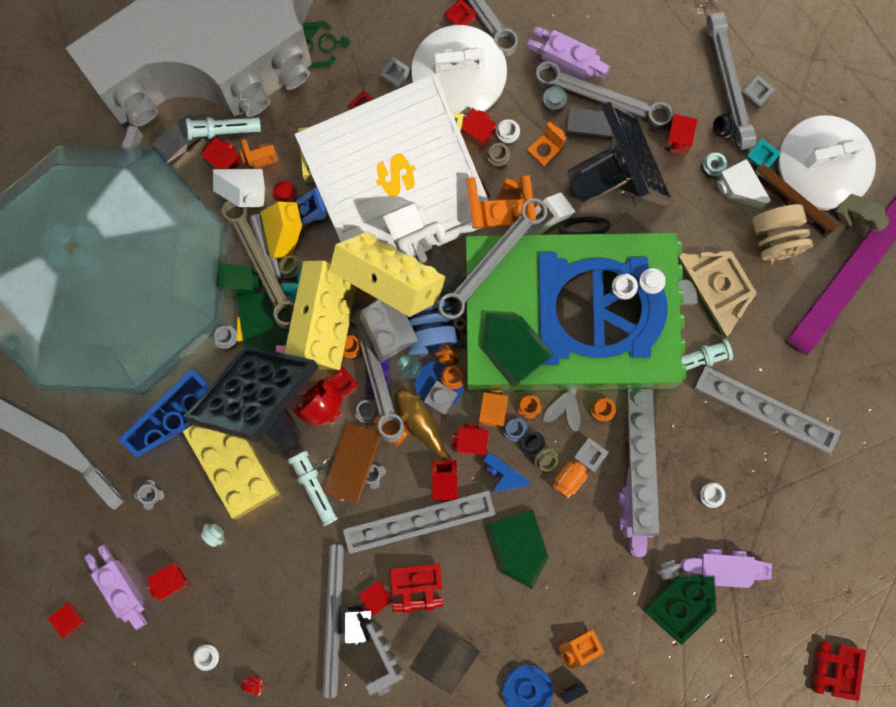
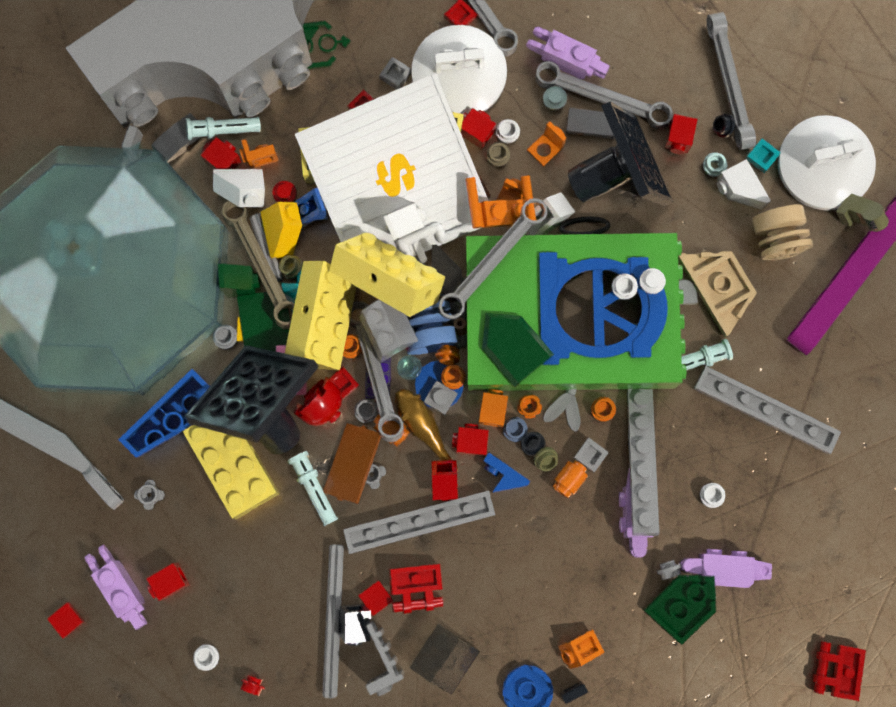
(212, 534): light aqua plate -> none
(519, 547): dark green tile -> none
(757, 91): light grey tile -> none
(790, 196): reddish brown tile -> none

